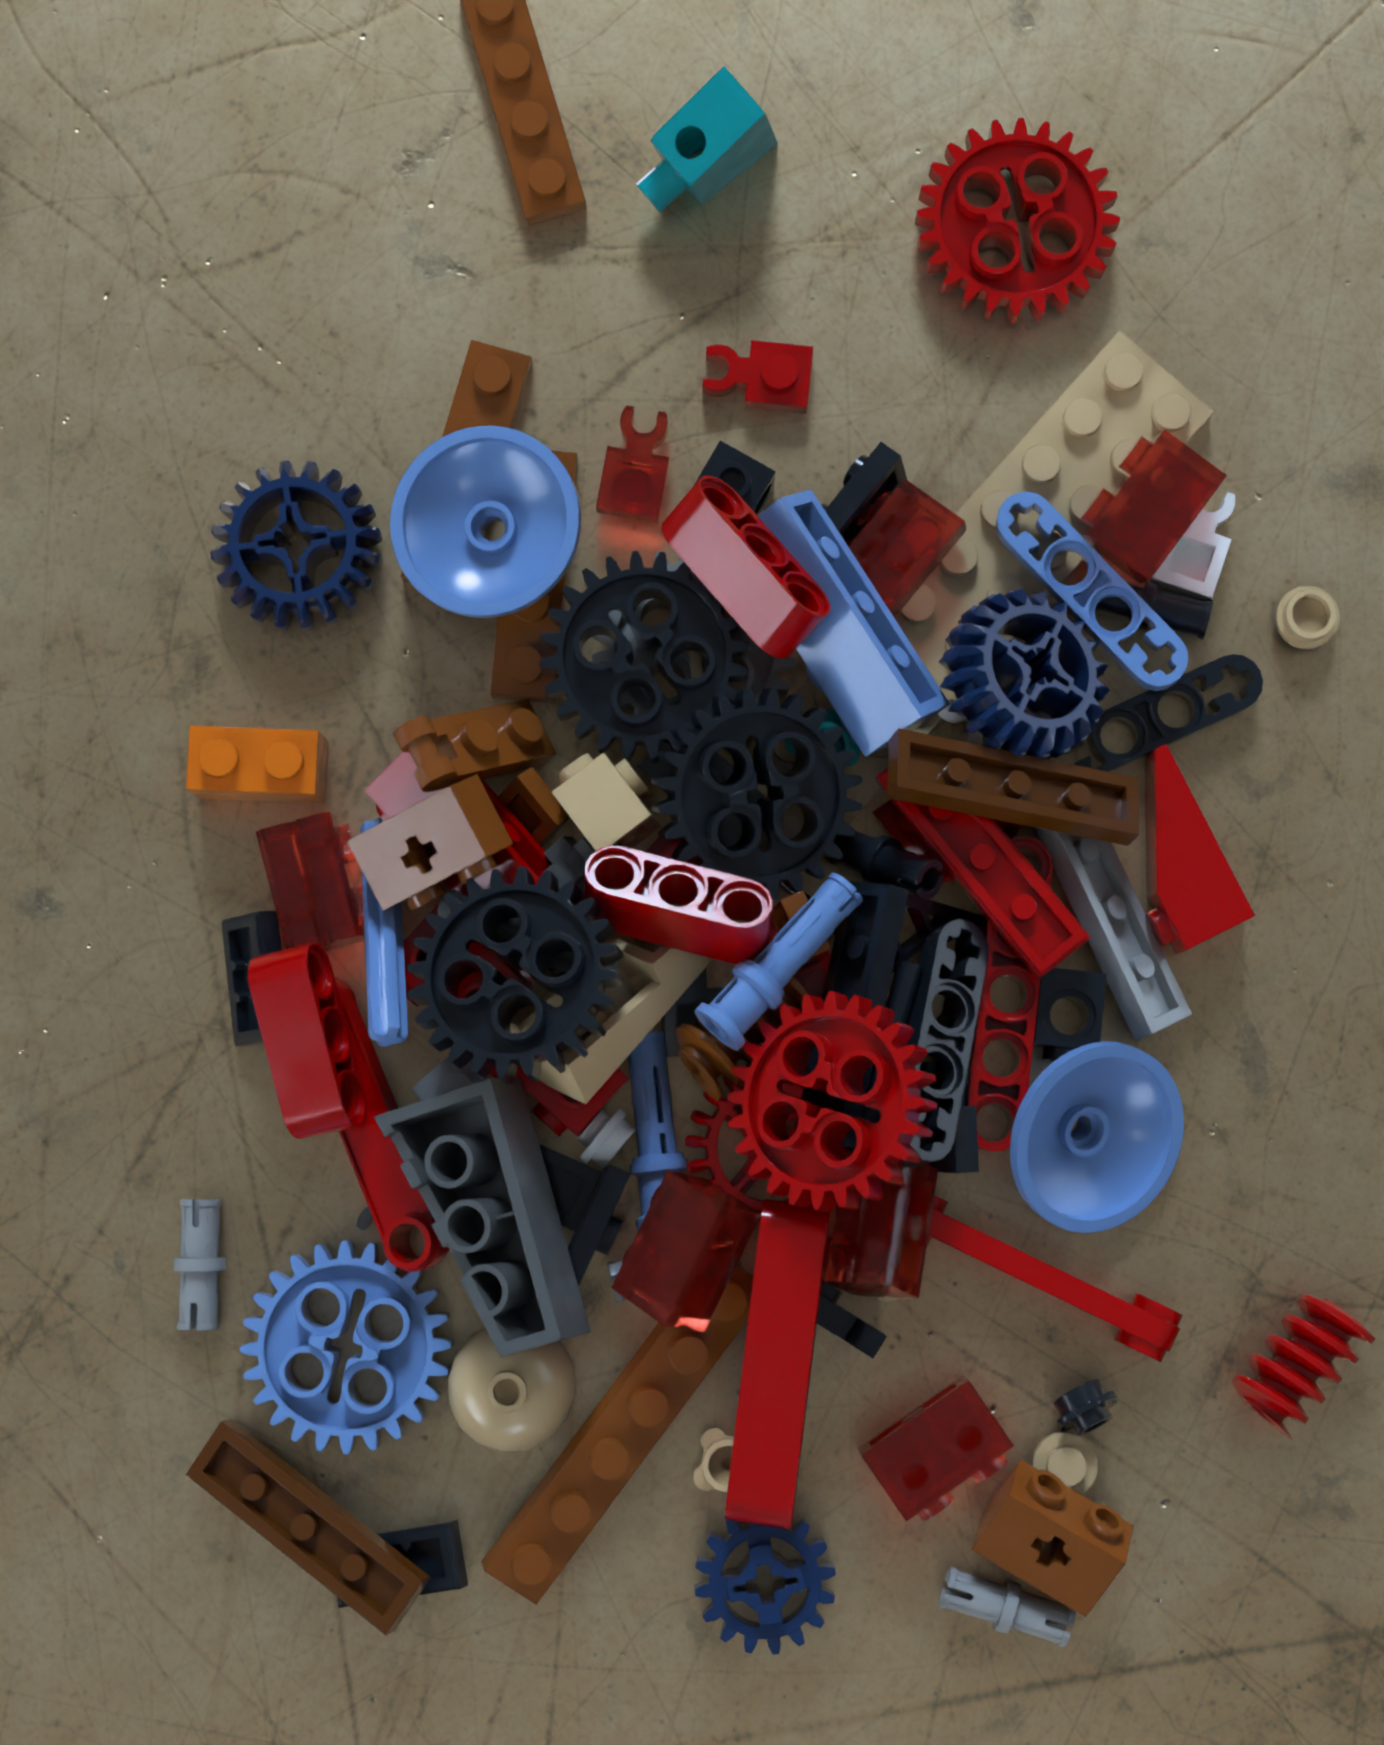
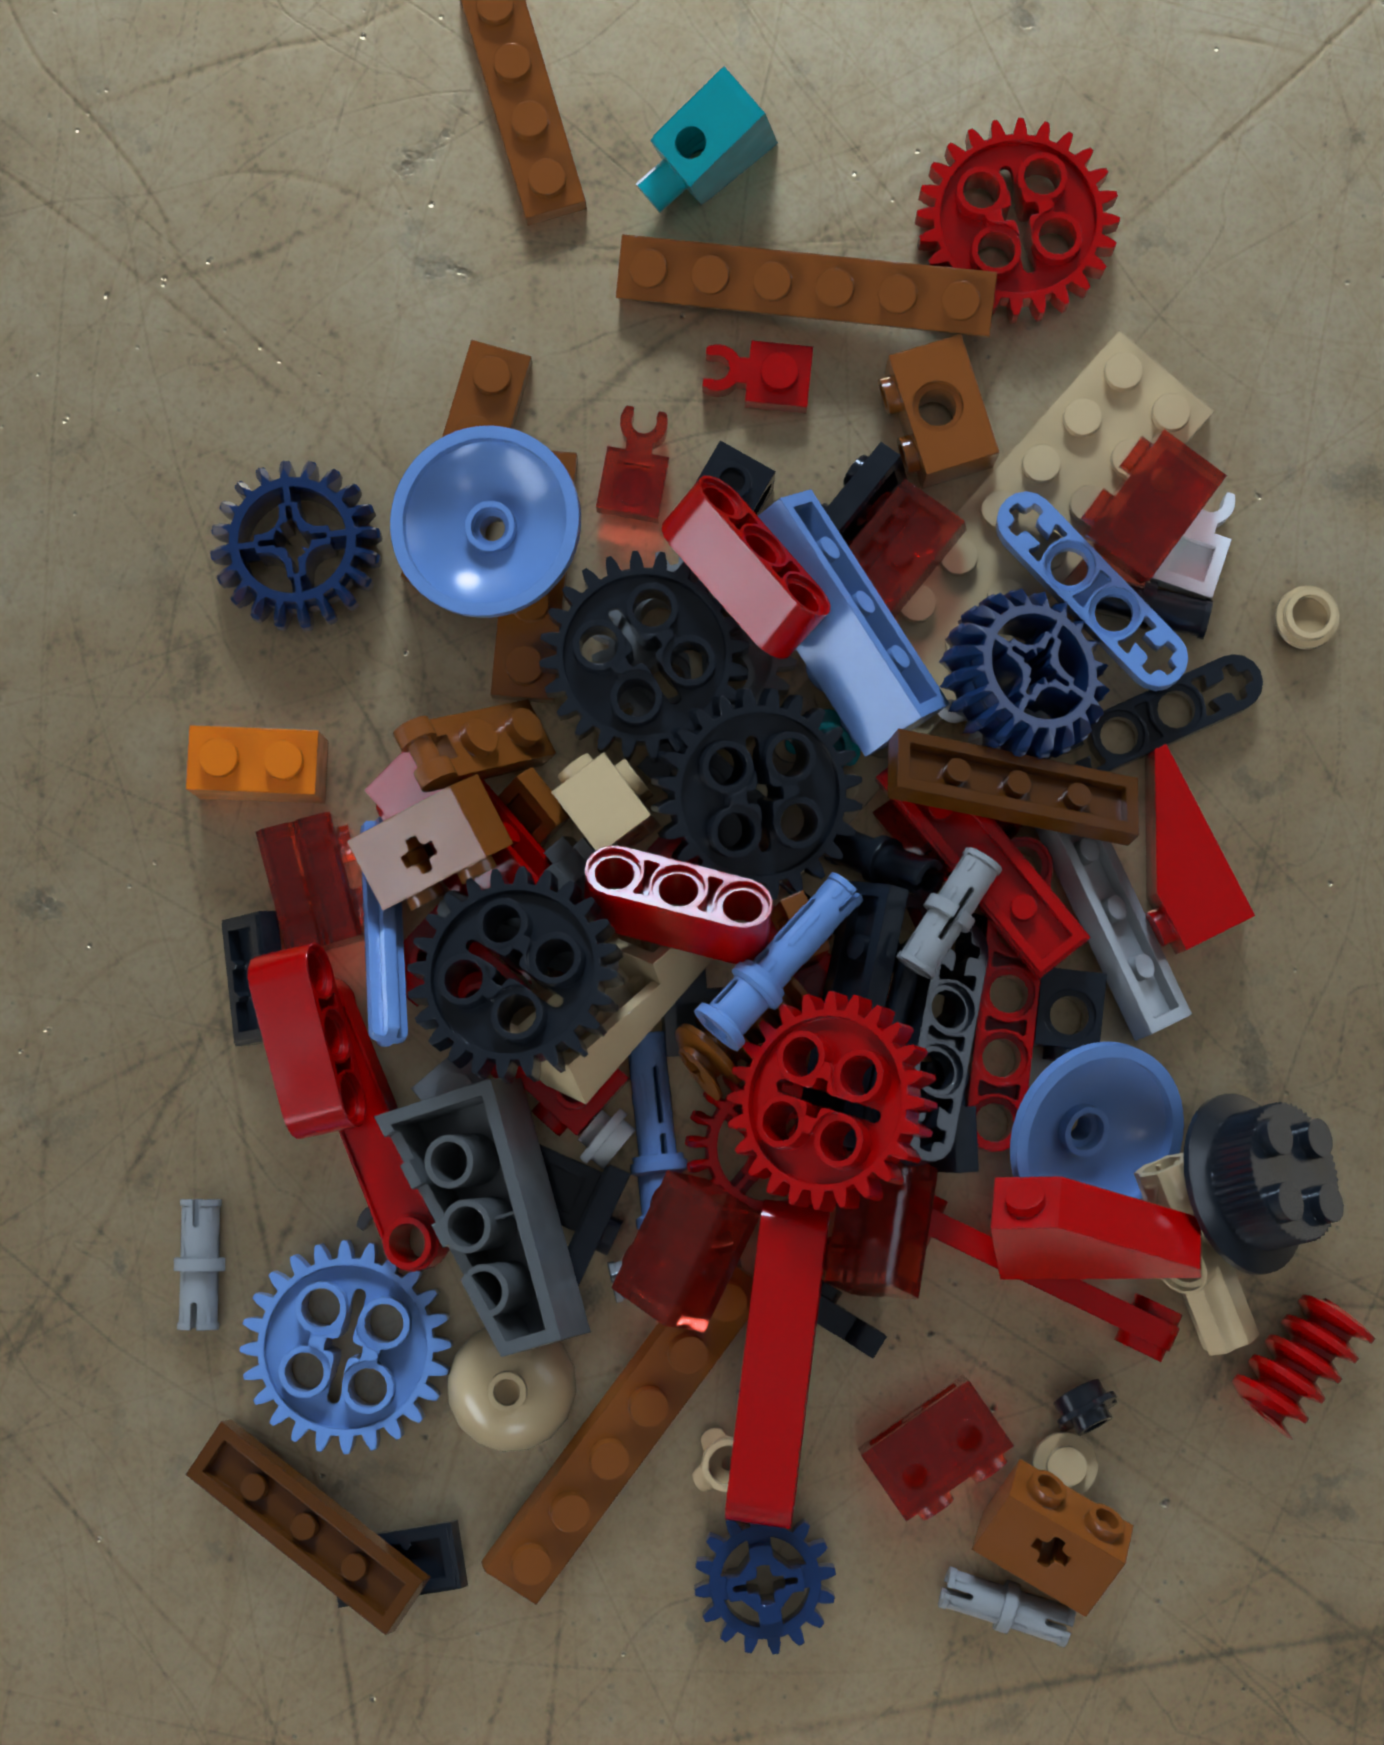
(806, 285): none -> dark orange plate
(945, 376): none -> dark orange brick
(949, 912): none -> light grey pin
(1087, 1232): none -> red slope
(1216, 1298): none -> tan piece
(1260, 1180): none -> black piece

